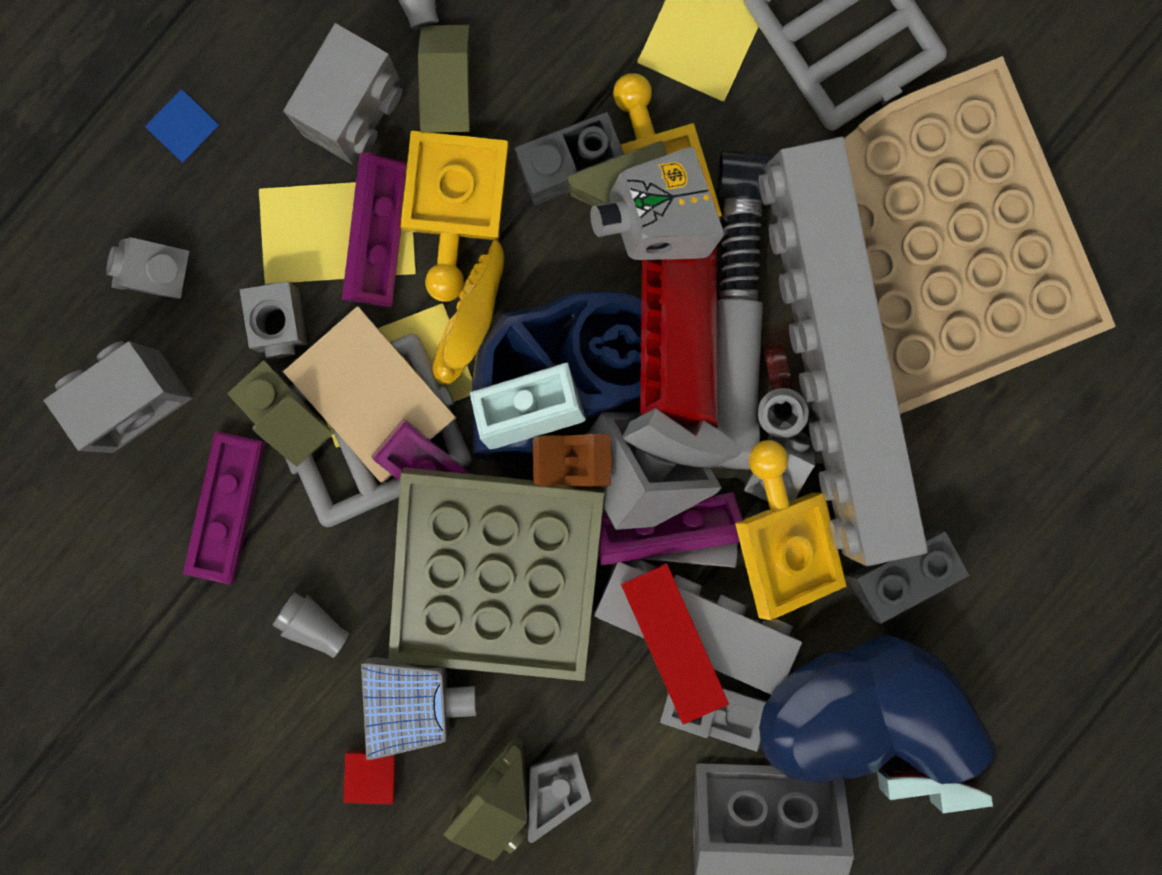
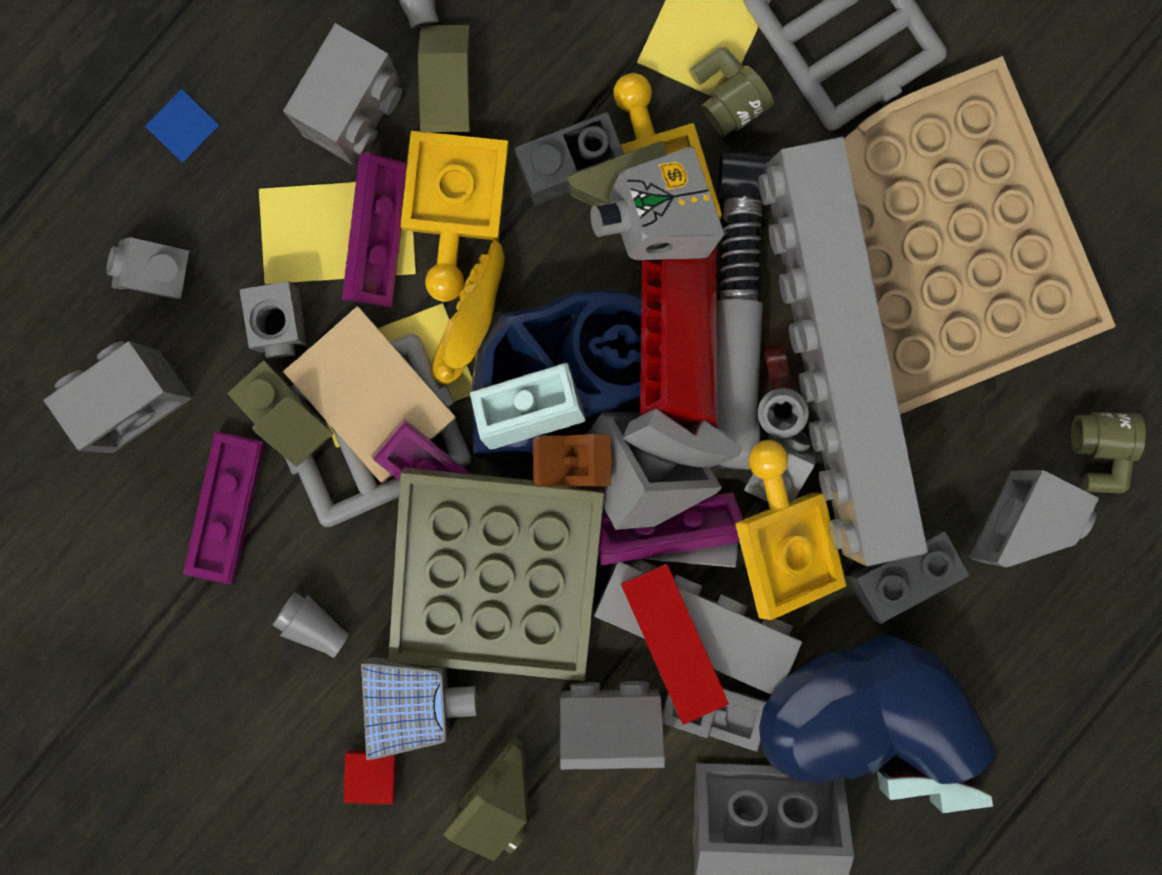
(555, 793): light grey piece -> none
(611, 727): none -> light grey slope
(737, 99): none -> olive piece
(1034, 518): none -> light grey slope
(1109, 437): none -> olive piece

